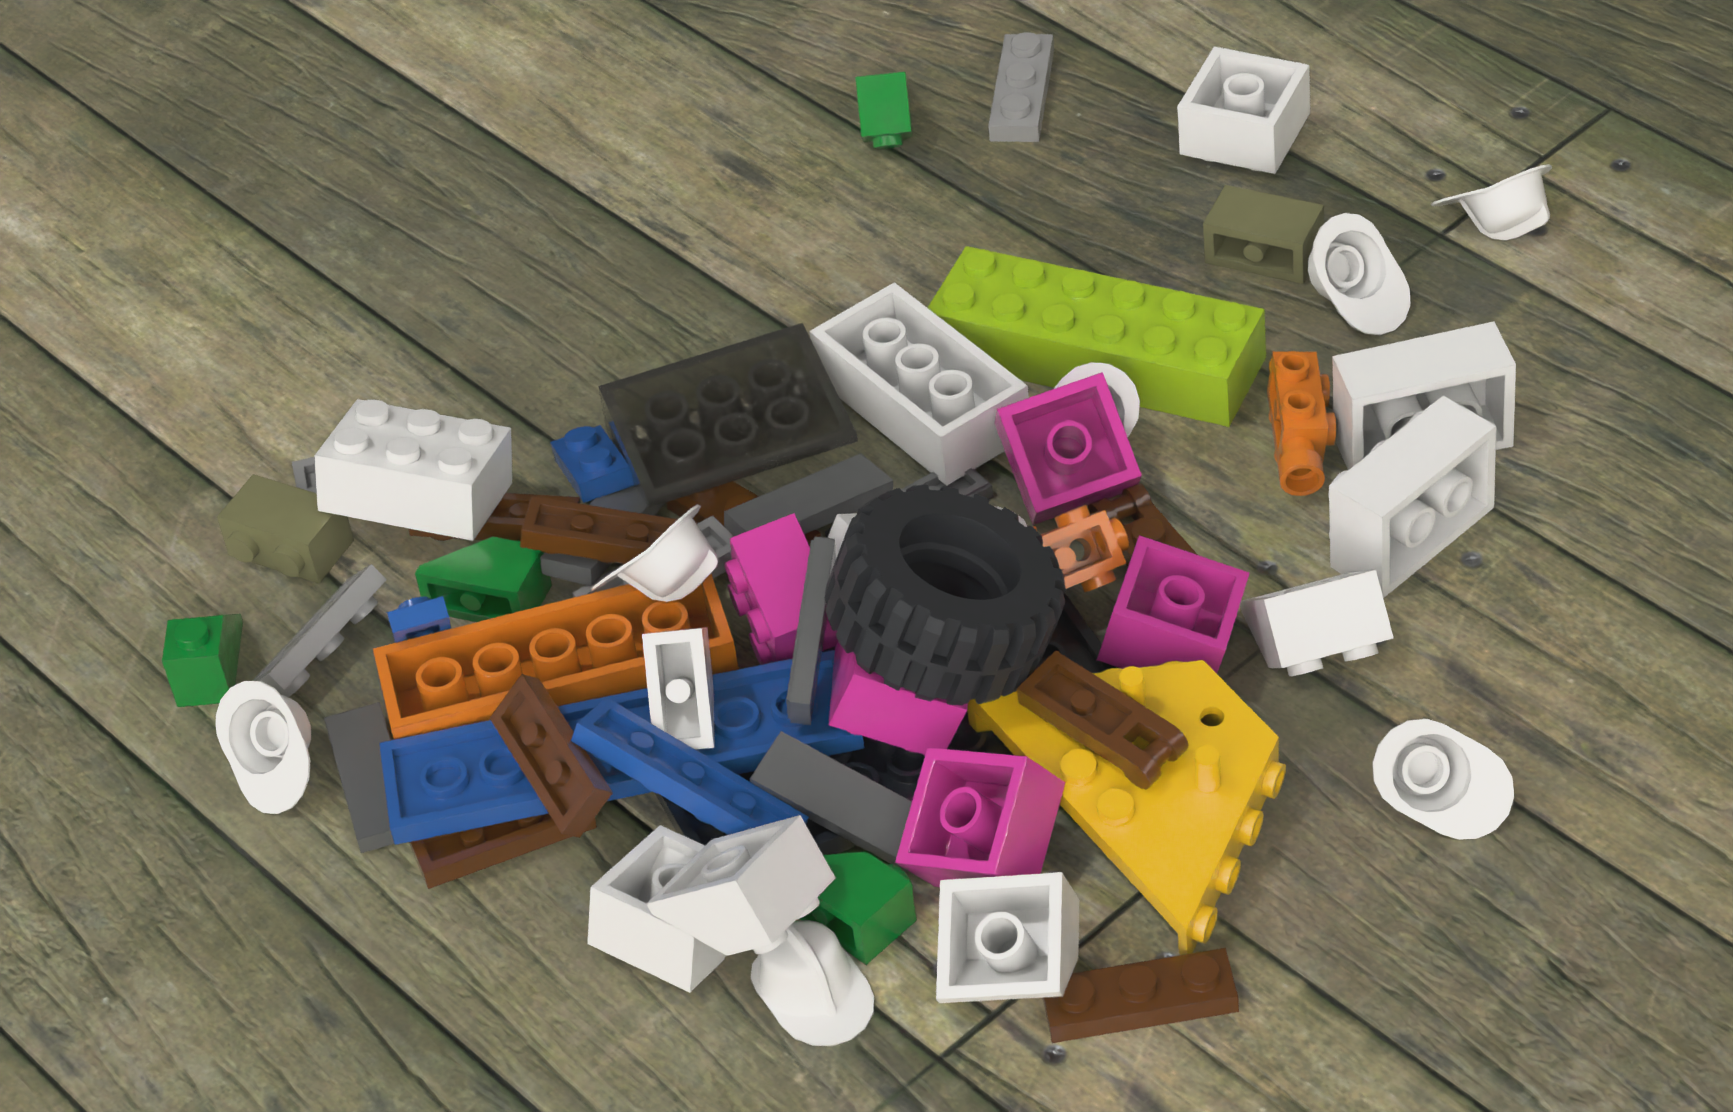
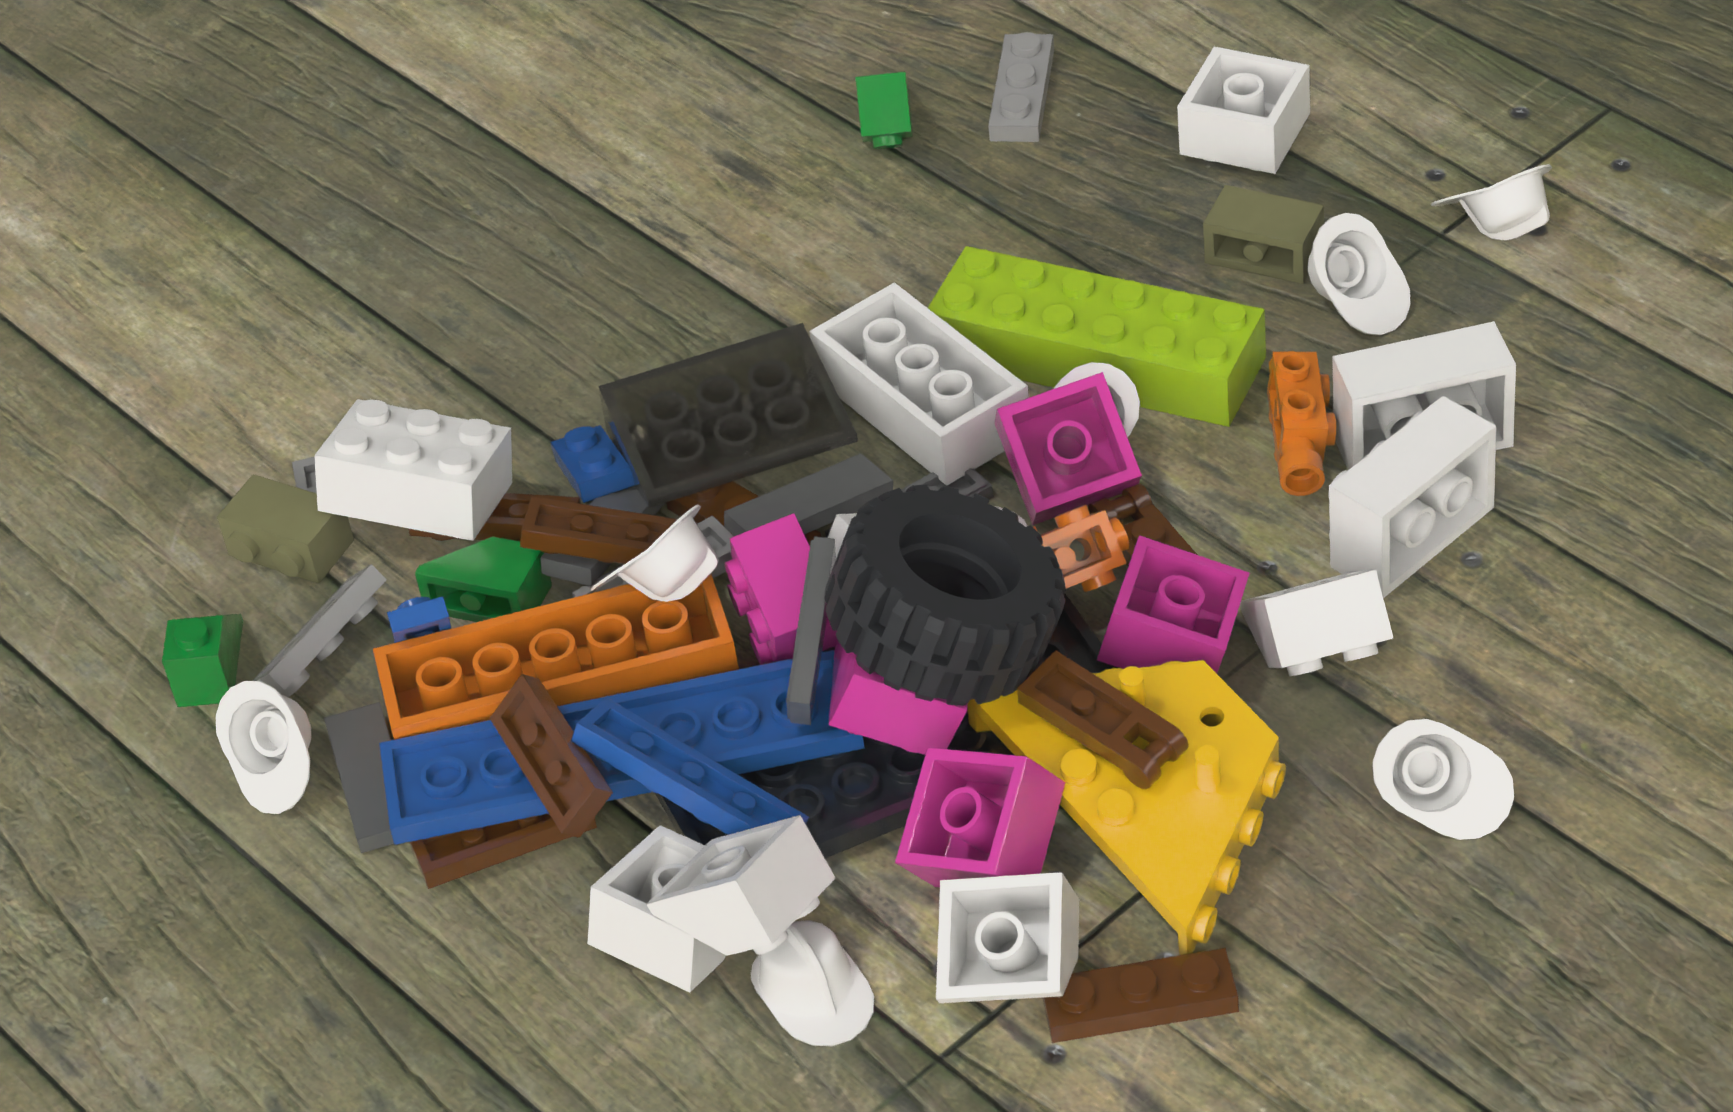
(681, 685): white slope -> none
(834, 796): dark grey tile -> none
(865, 904): green slope -> none

